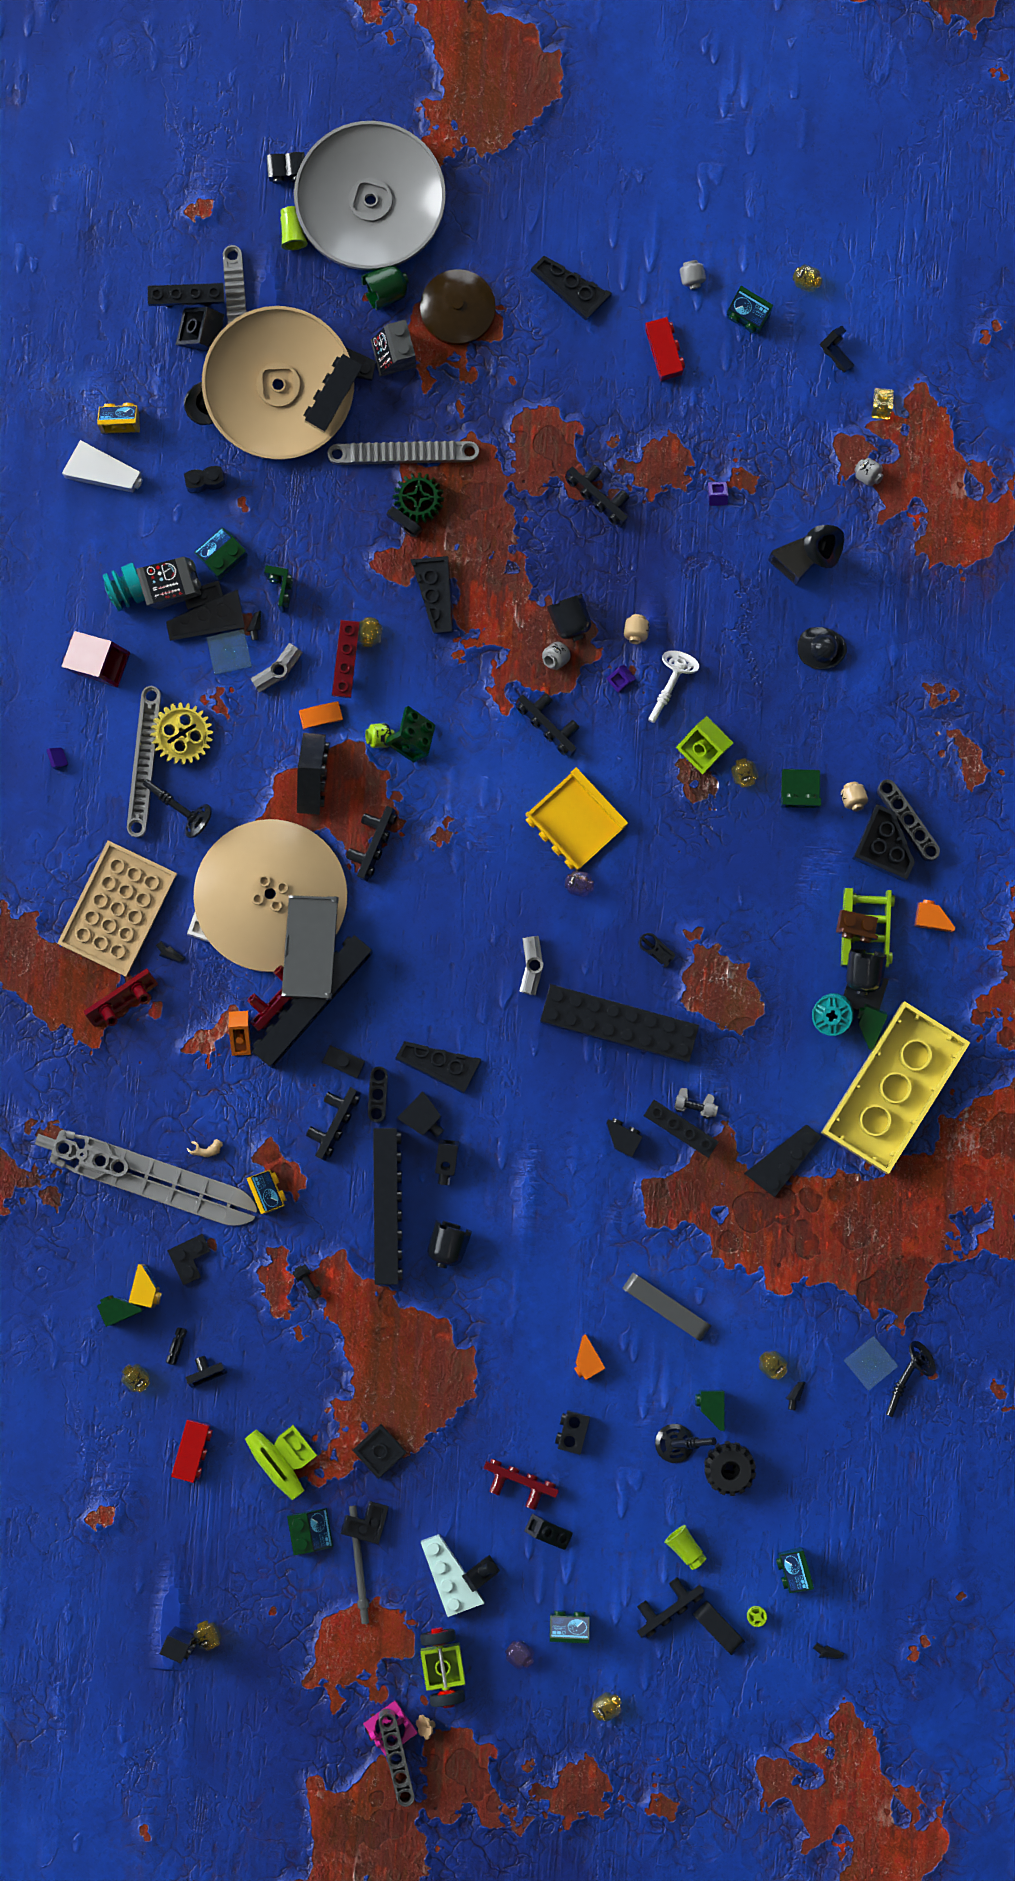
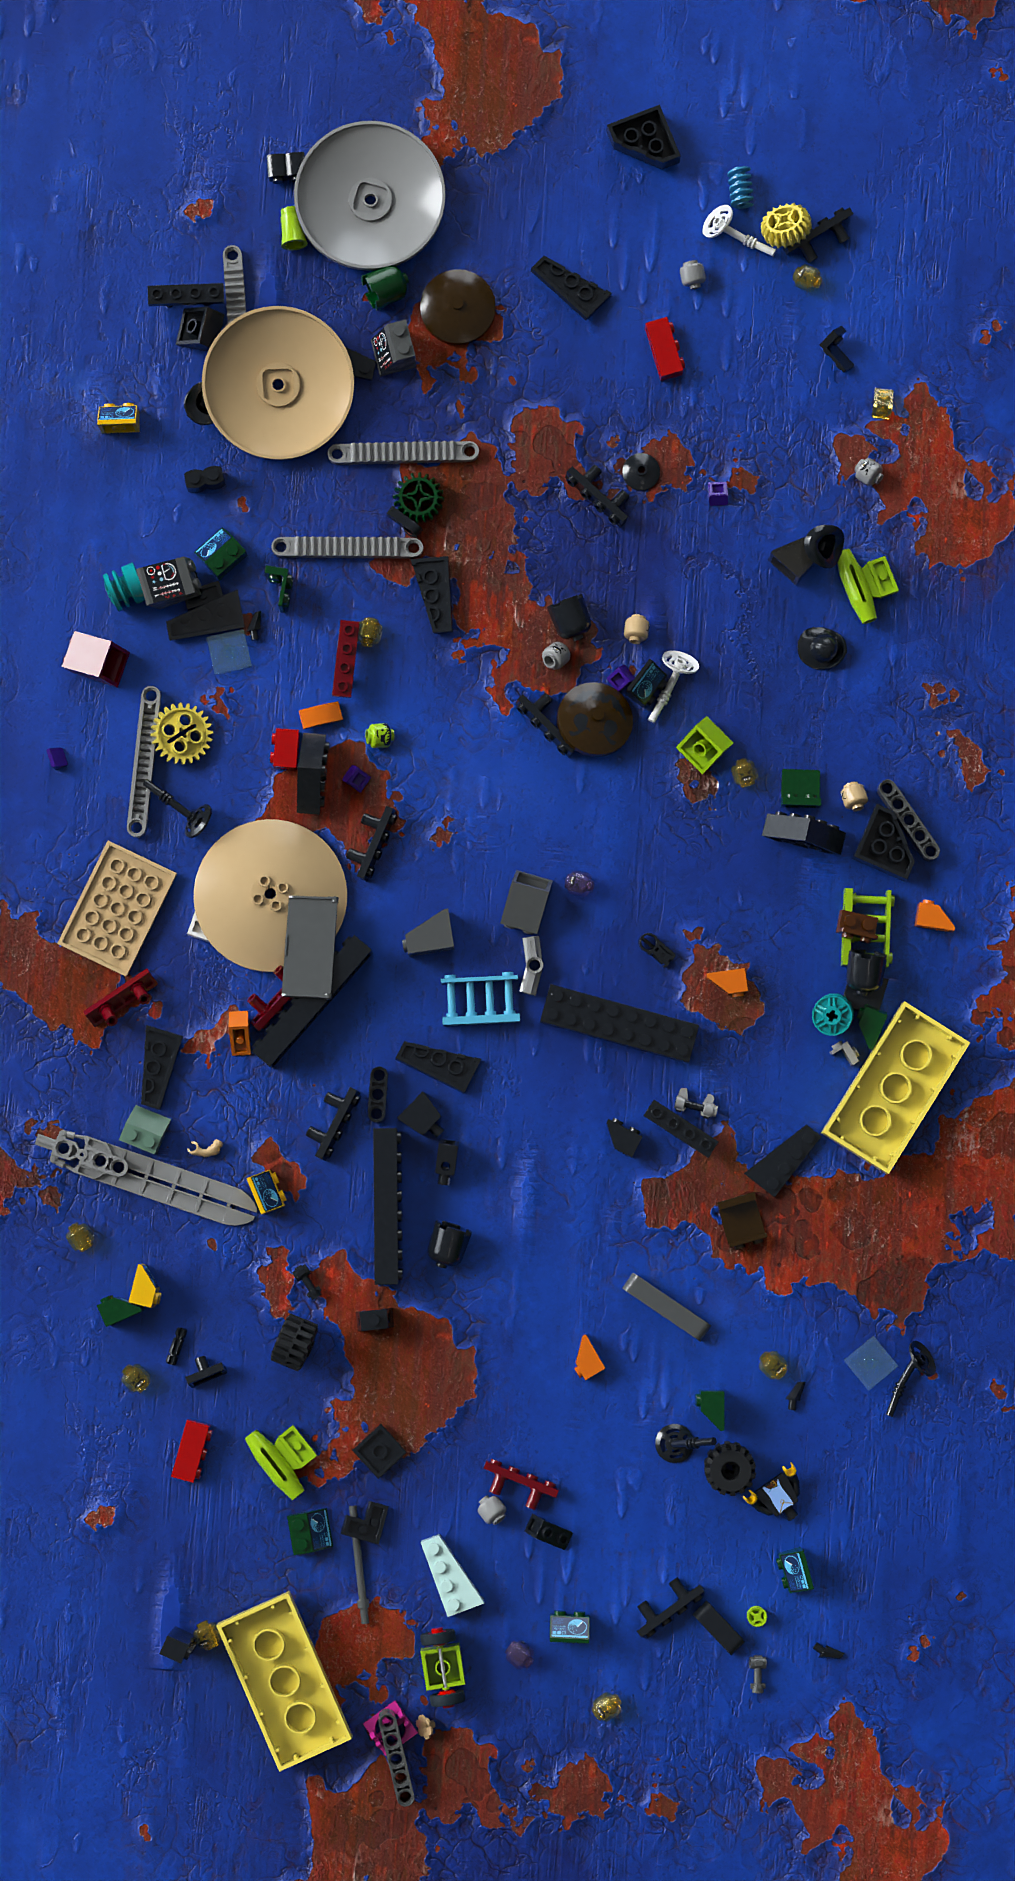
(80, 1237): none -> clear yellow head
(100, 469): white slope -> none
(145, 1129): none -> sand green slope
(159, 1060): none -> black wing
(169, 953): black bar -> none
(183, 1256): black plate -> none
(284, 1681): none -> light yellow plate
(286, 660): light grey piece -> none
(286, 749): none -> red brick
(294, 1342): none -> black wheel
(333, 393): black brick -> none
(343, 1061): black tile -> none
(346, 547): none -> light grey gear
(356, 778): none -> dark purple slope
(375, 1319): none -> black torso
(414, 736): dark green bracket -> none
(430, 936): none -> dark grey slope
(471, 1016): none -> medium azure fence
(480, 1573): black tile -> none
(491, 1510): none -> light grey head
(526, 902): none -> dark grey slope
(576, 820): yellow panel -> none
(578, 1432): black brick -> none
(594, 719): none -> dark brown dish
(637, 480): none -> black dish
(645, 138): none -> black brick
(646, 684): none -> slope
(686, 1547): lime plant -> none
(722, 226): none -> white dish
(730, 981): none -> orange slope
(738, 187): none -> dark azure piece
(741, 1220): none -> dark brown panel
(749, 310): slope -> none
(757, 1663): none -> dark grey bar
(777, 1494): none -> torso
(786, 225): none -> light yellow gear
(804, 832): none -> black brick
(834, 224): none -> black plate
(850, 1053): none -> light grey bracket
(865, 583): none -> lime plate

